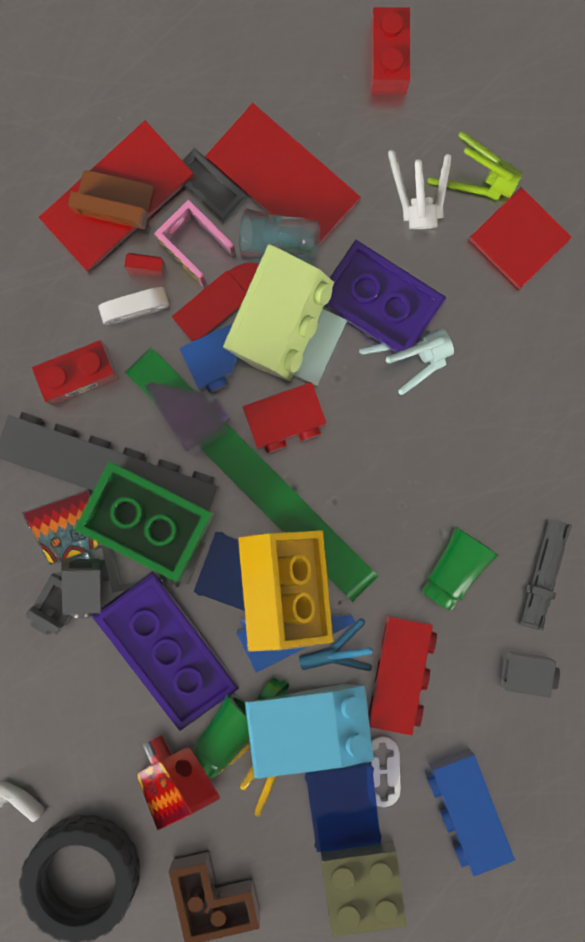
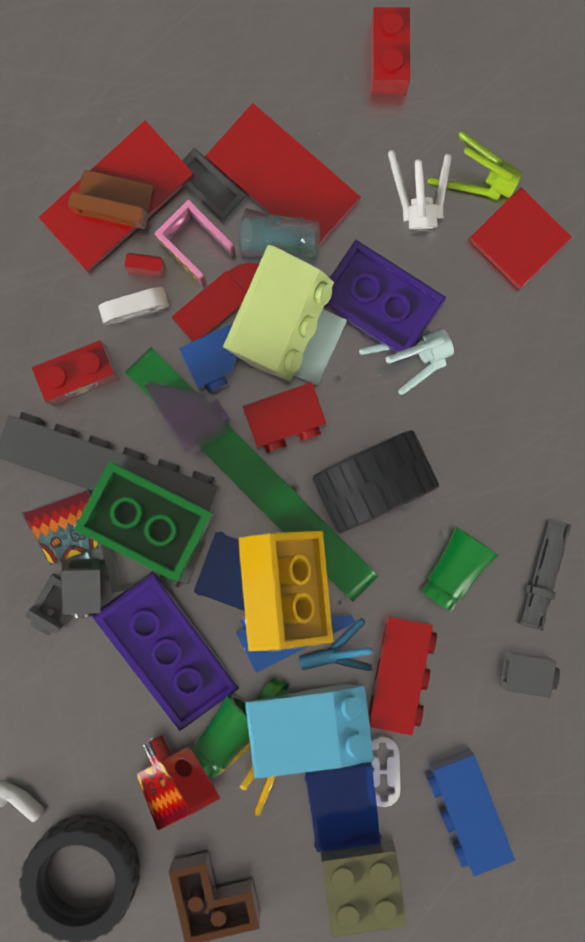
(375, 481): none -> black tyre

